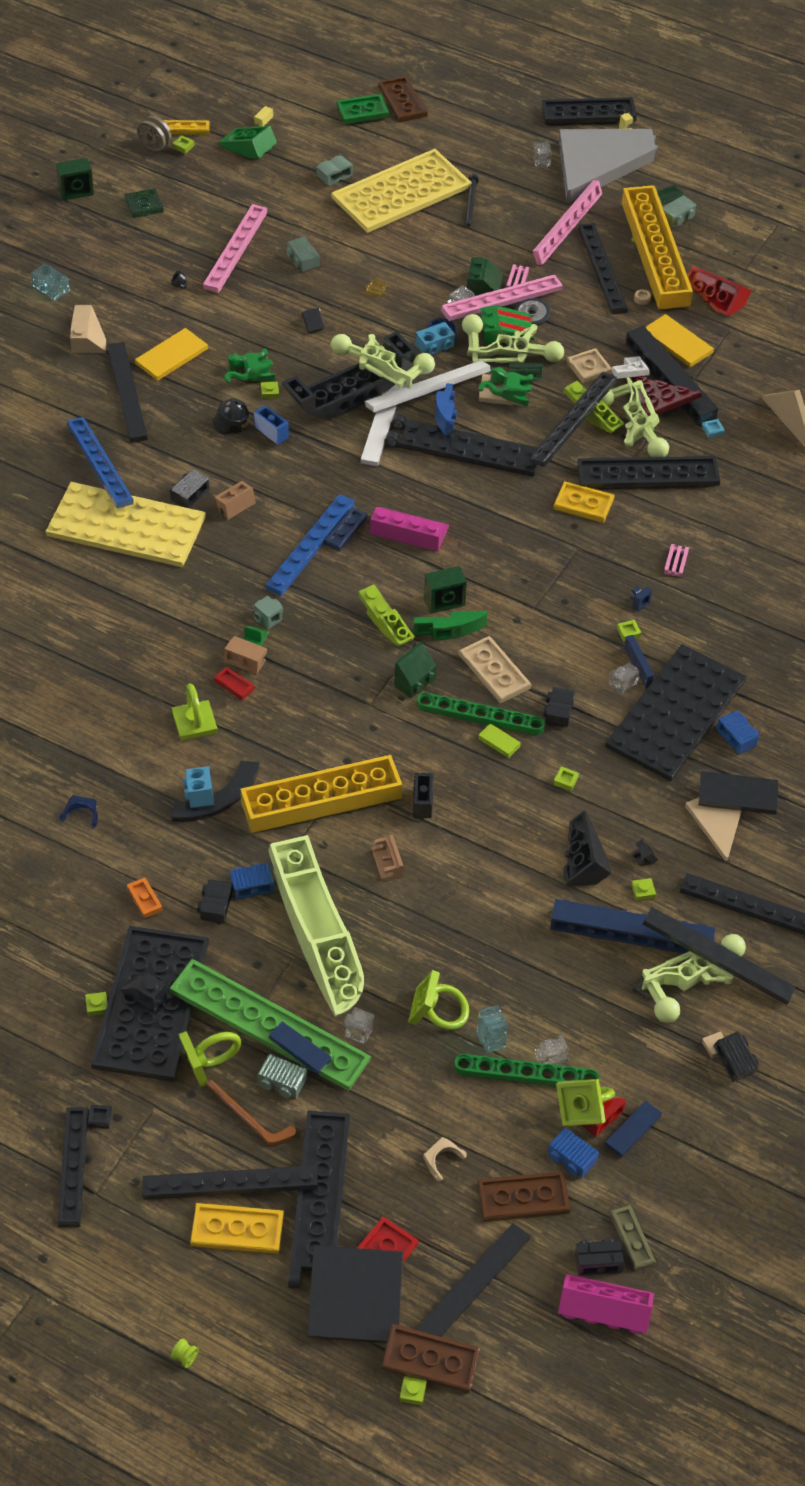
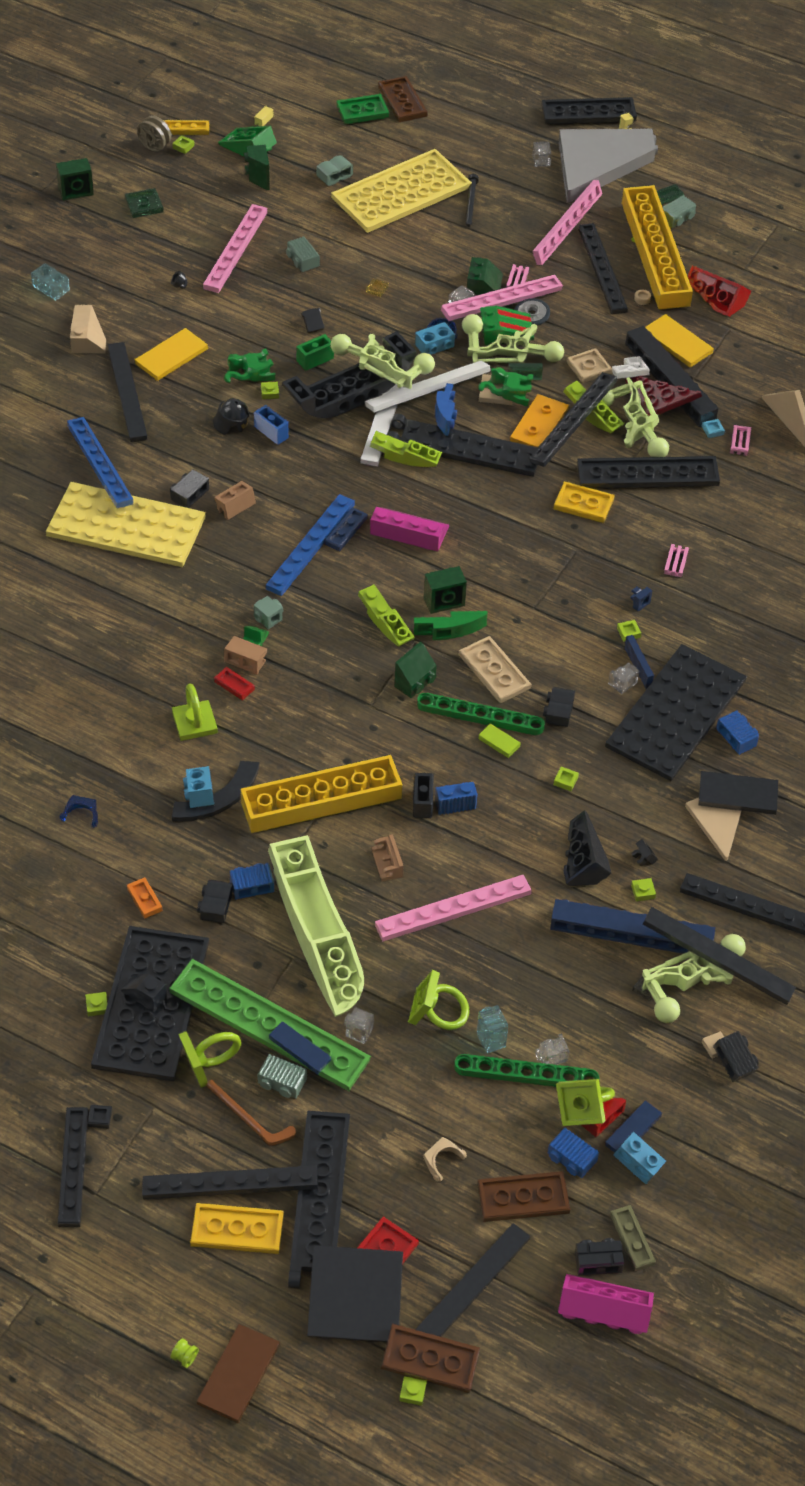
(238, 1373): none -> reddish brown tile
(257, 166): none -> dark green slope
(314, 352): none -> green brick
(405, 453): none -> lime slope
(452, 908): none -> bright pink plate
(456, 798): none -> blue brick
(539, 421): none -> light orange plate
(639, 1158): none -> dark azure brick
(739, 449): none -> bright pink tile

